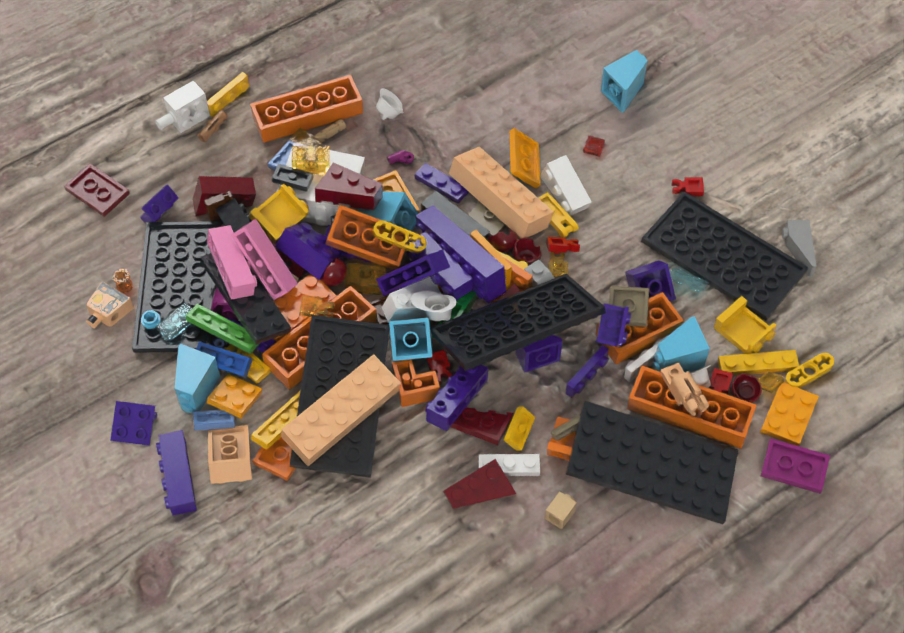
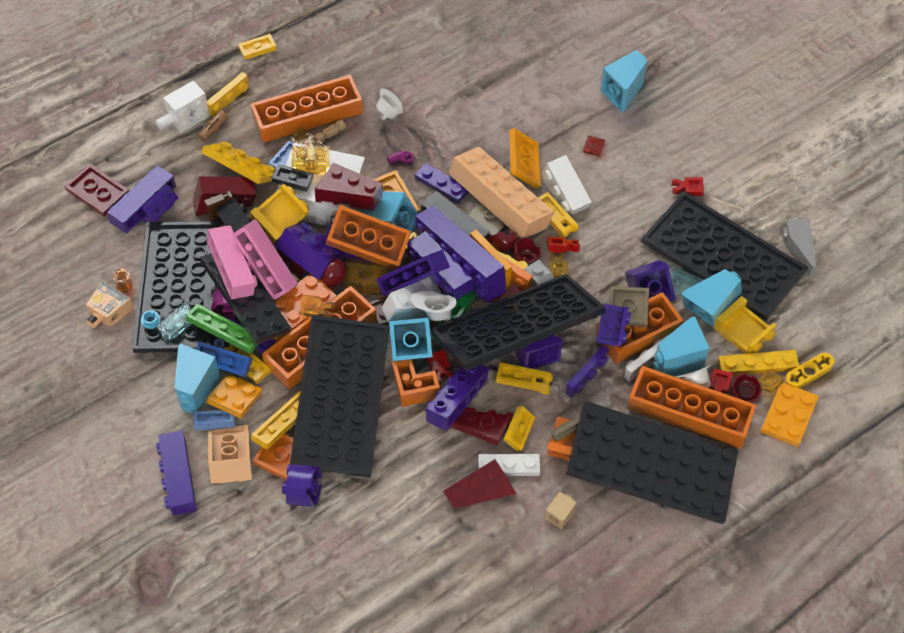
(129, 209): none -> brick
(133, 423): dark purple hinge -> none
(239, 162): none -> yellow plate
(257, 47): none -> yellow plate
(302, 485): none -> dark purple brick
(340, 410): light nougat brick -> none
(384, 236): yellow beam -> none
(524, 378): none -> yellow plate
(684, 388): light nougat plate -> none
(713, 295): none -> medium azure slope
(795, 466): magenta plate -> none

